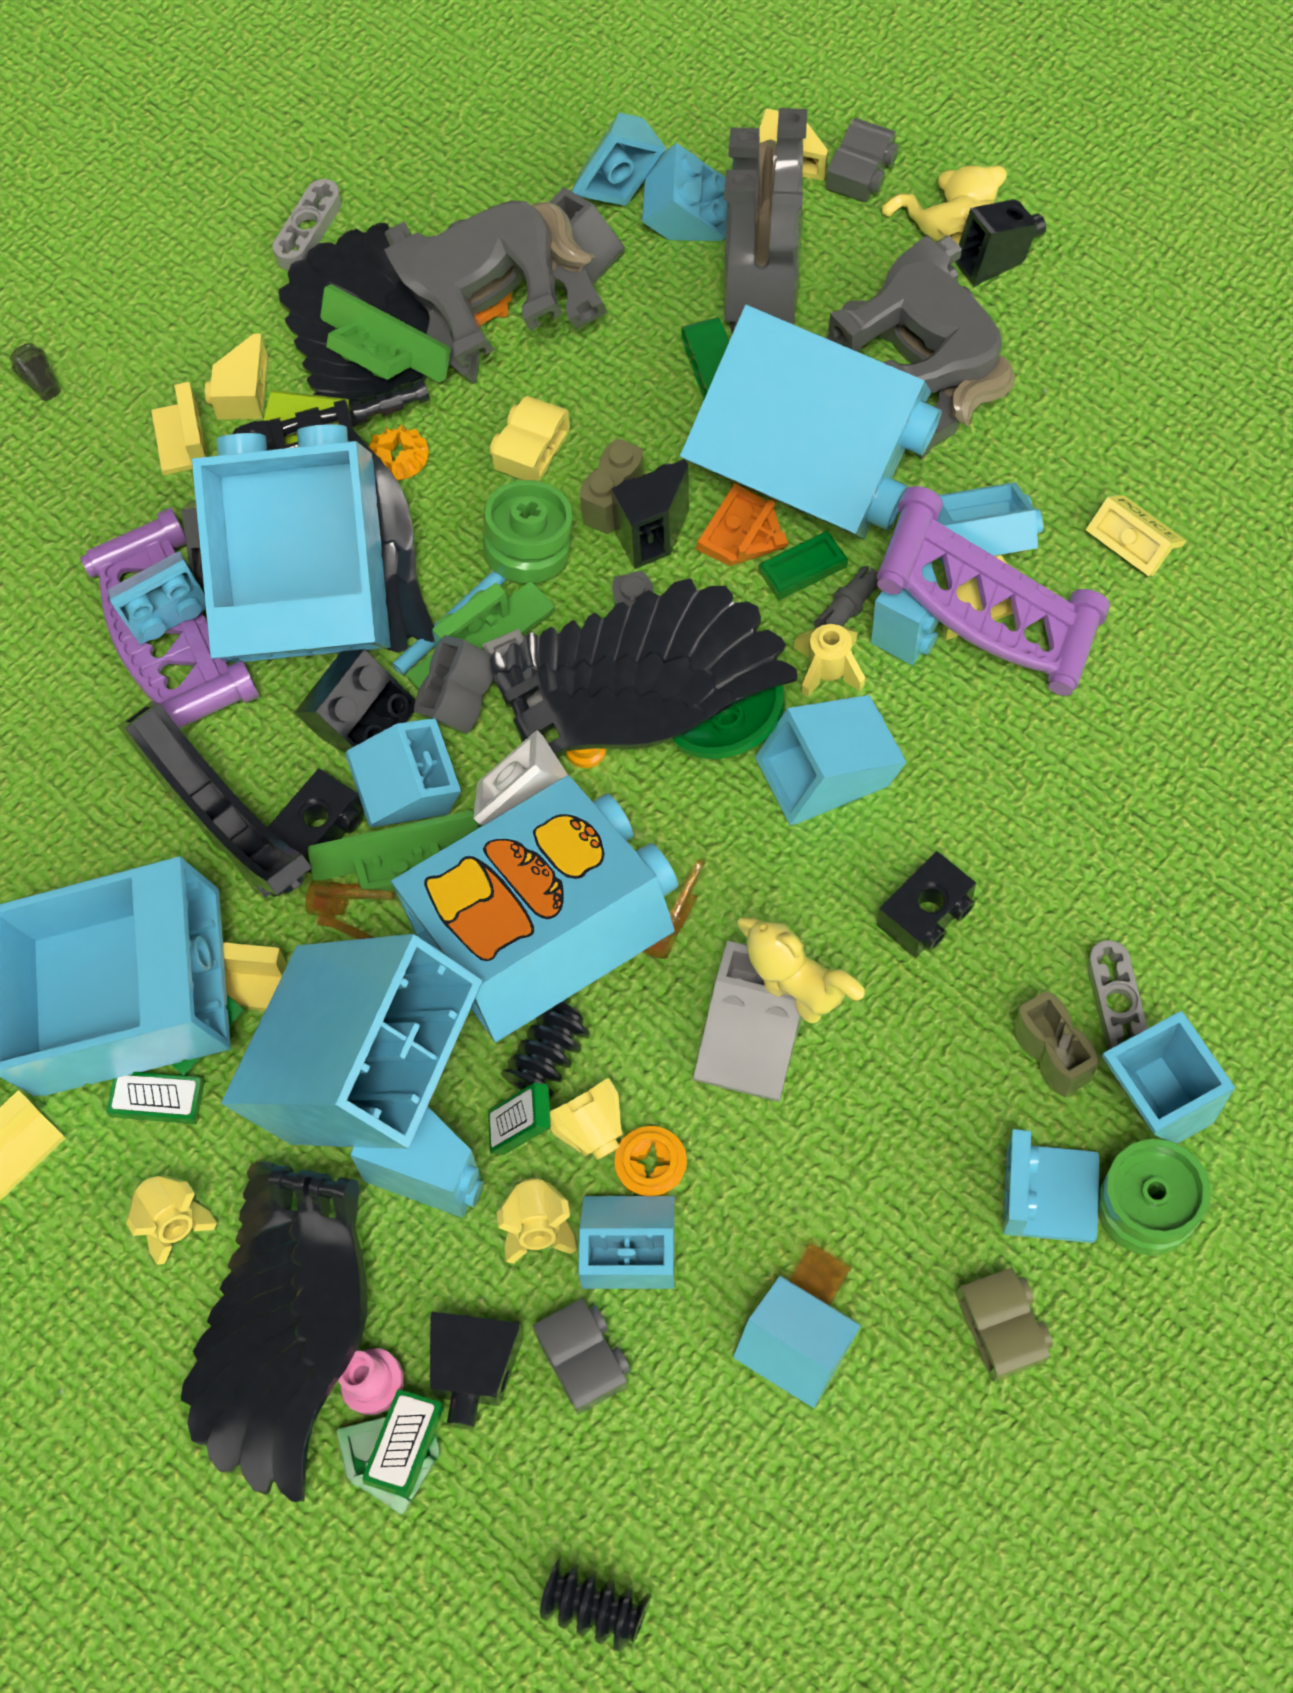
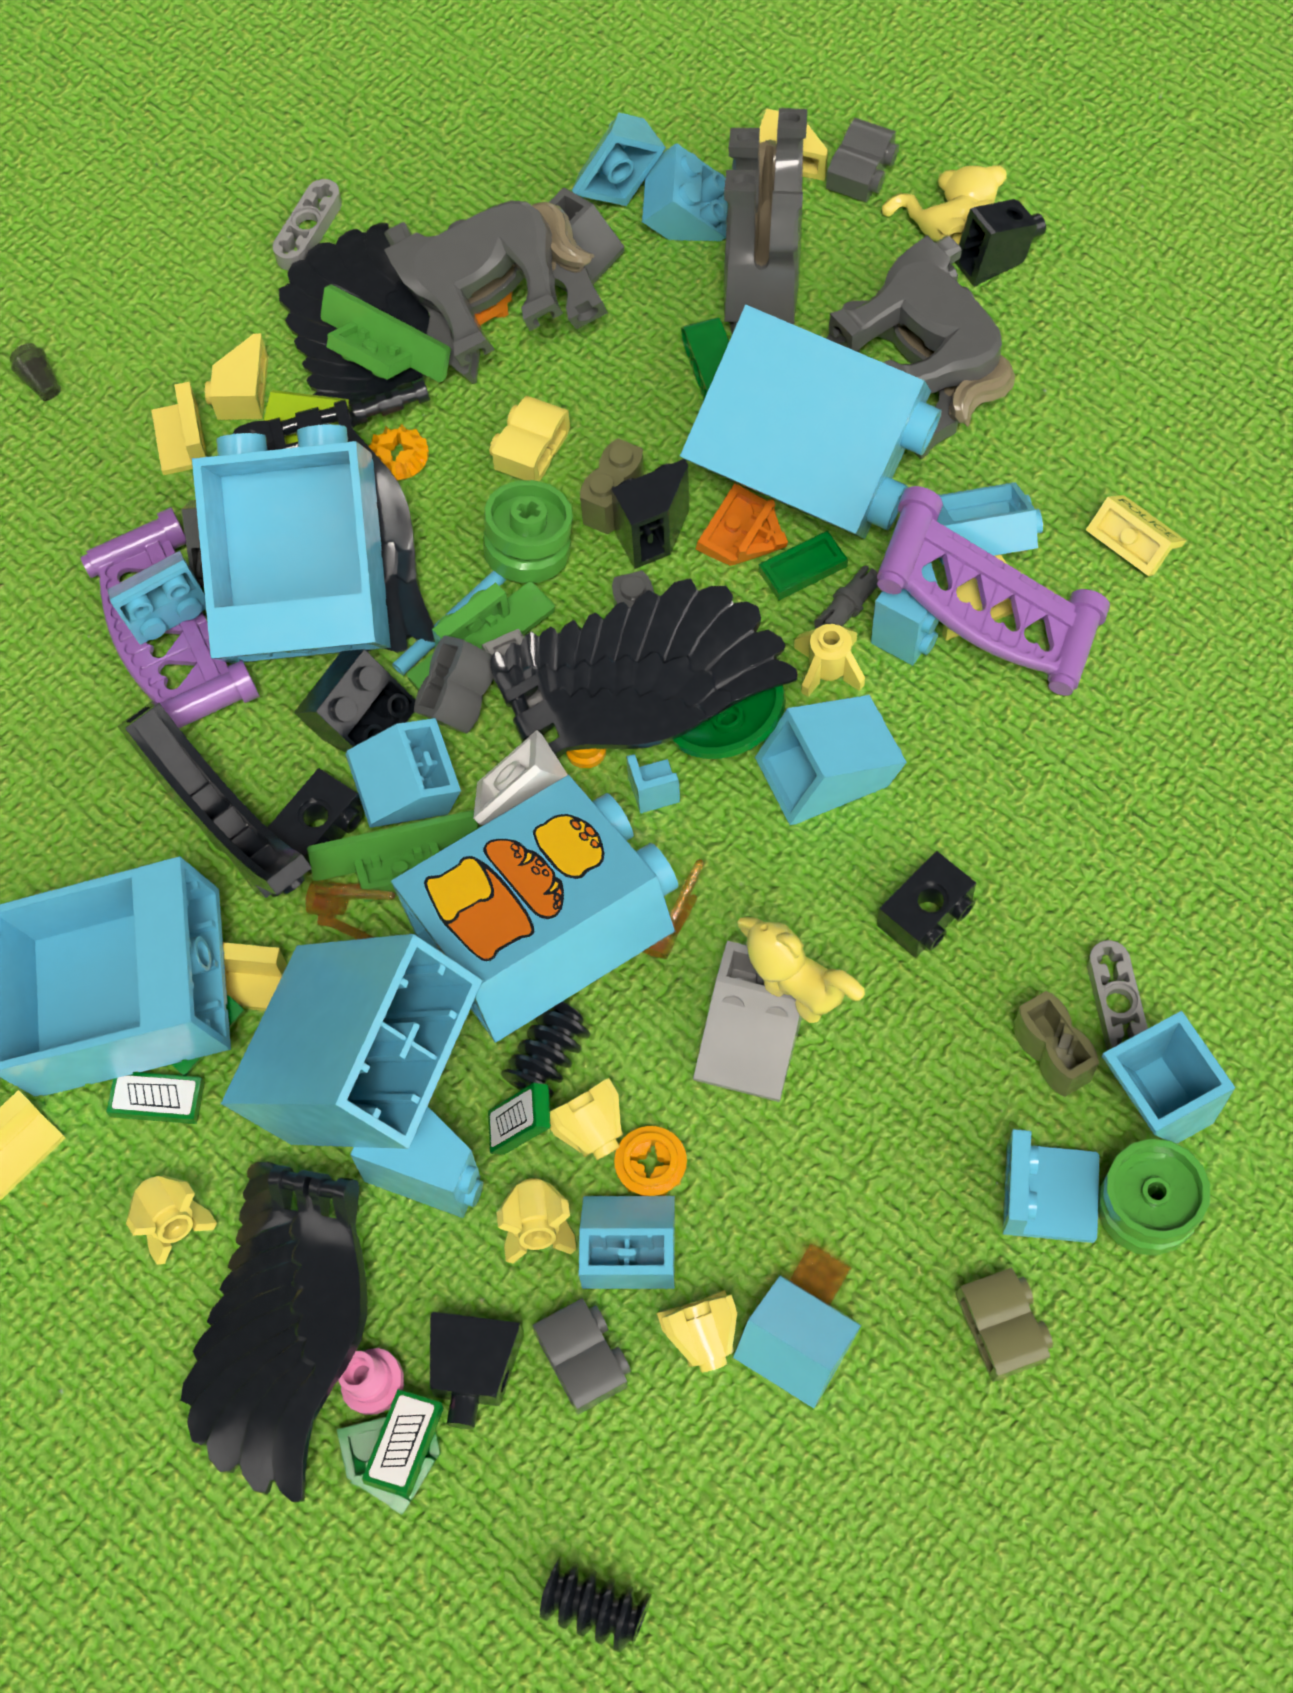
(653, 784): none -> medium azure panel
(702, 1330): none -> light yellow brick

